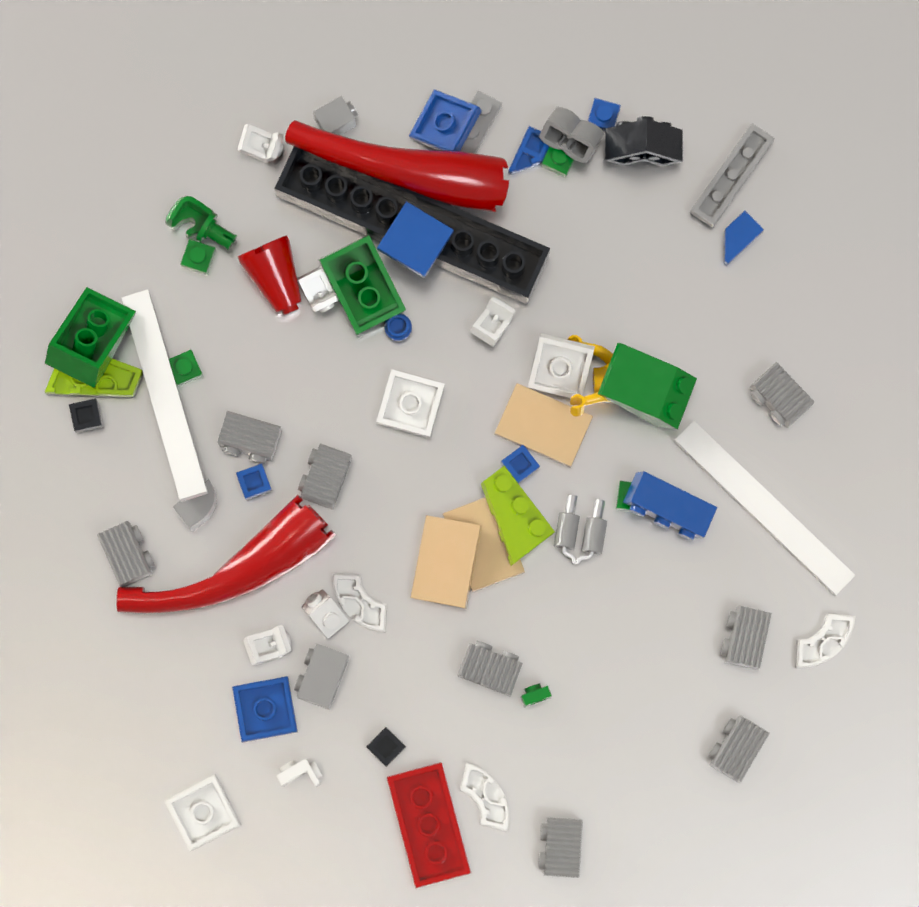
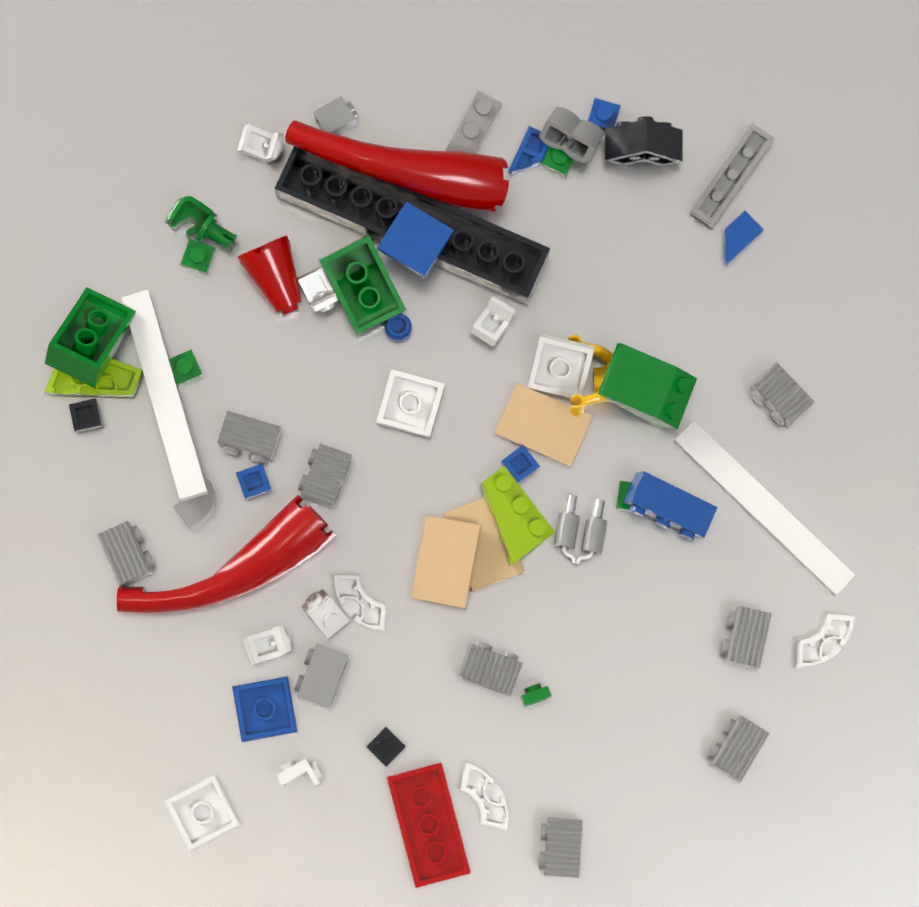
(445, 122): blue tile -> none

